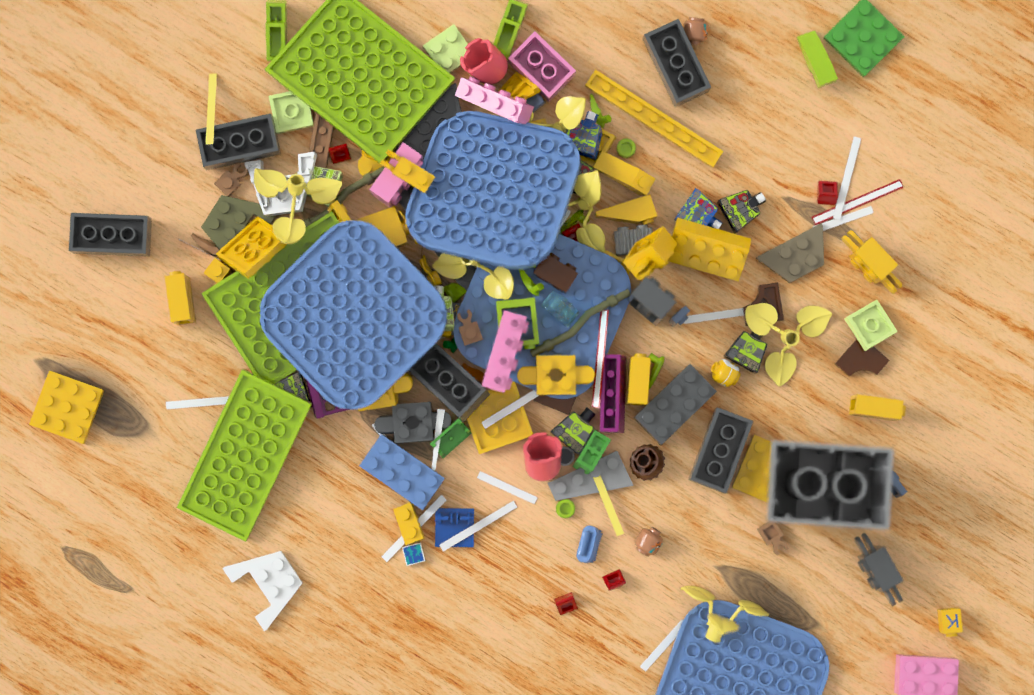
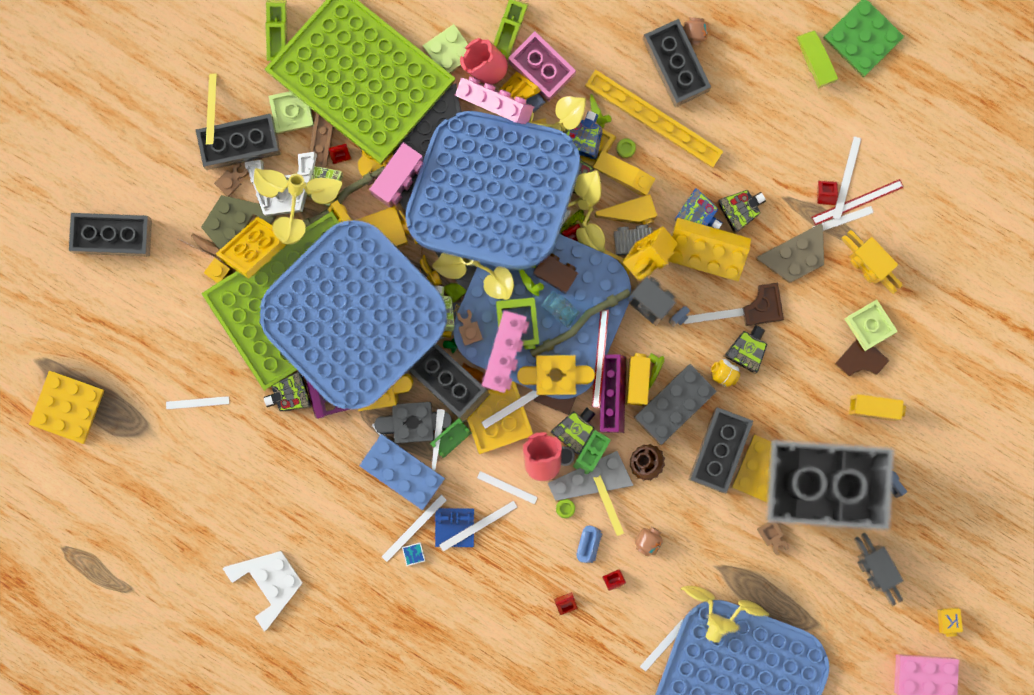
(180, 298): yellow brick -> none
(244, 455): lime plate -> none
(409, 172): yellow hinge -> none
(409, 524): yellow plate -> none
(761, 318): light yellow plant -> none

